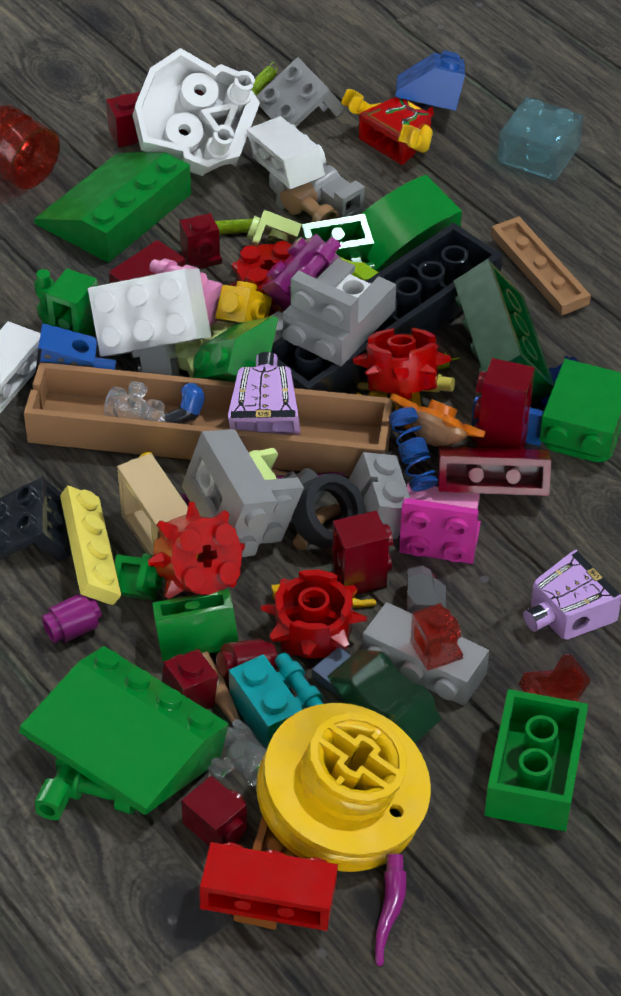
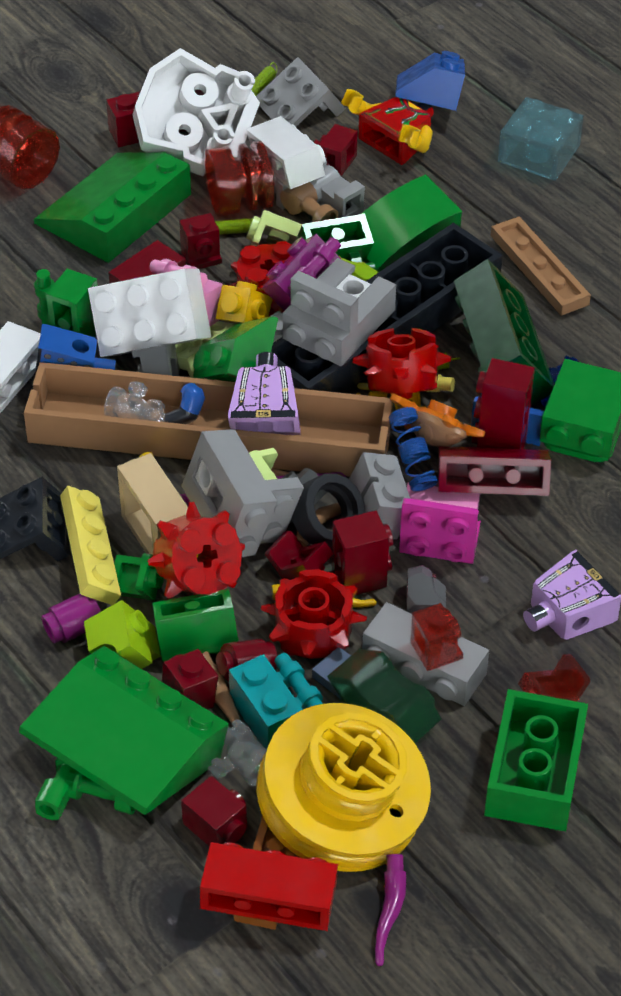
(125, 633): none -> lime brick
(244, 177): none -> clear red wheel
(291, 557): none -> dark red bracket
(339, 147): none -> dark red brick

